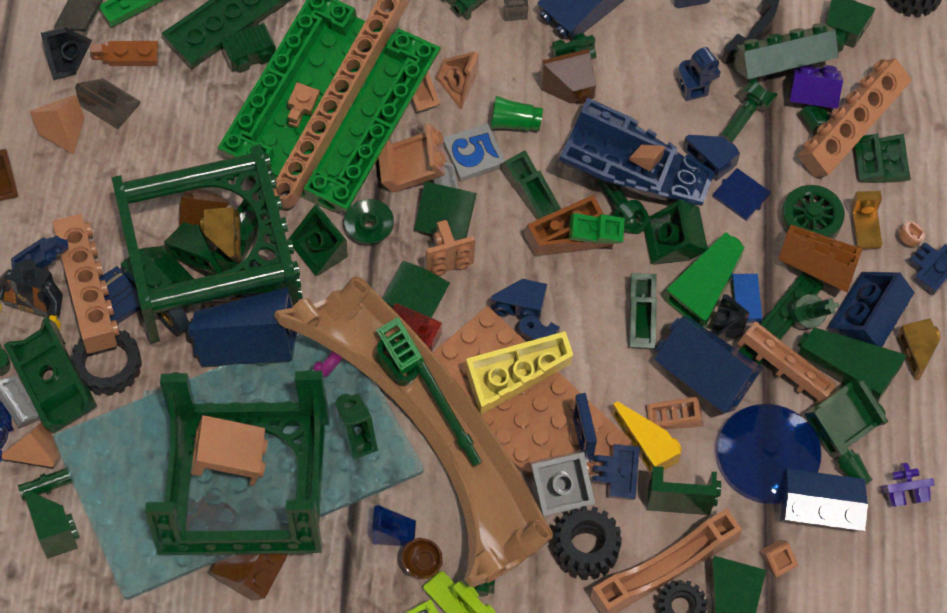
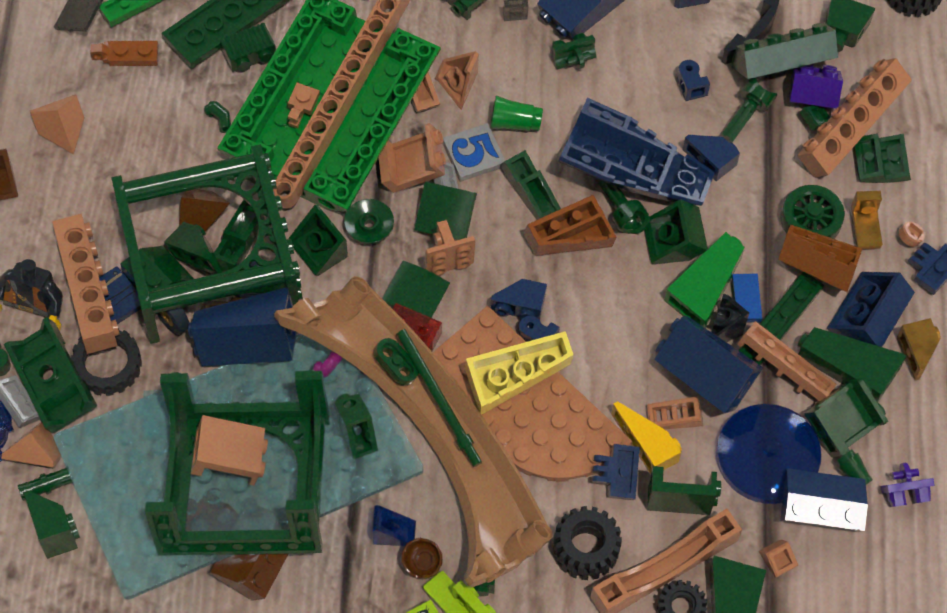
(42, 251): dark blue hinge -> none
(64, 51): black slope -> none
(106, 101): clear smoke slope -> none
(216, 109): none -> dark green arm
(223, 229): pearl gold slope -> none
(410, 362): green slope -> none
(562, 483): light grey brick -> none
(569, 77): reddish brown slope -> none
(584, 427): dark blue tile -> none
(596, 229): green slope -> none
(642, 310): dark green slope -> none
(648, 156): nougat slope -> none
(705, 64): dark blue leg -> none
(741, 194): clear blue piece -> none
(811, 311): dark green piece -> none

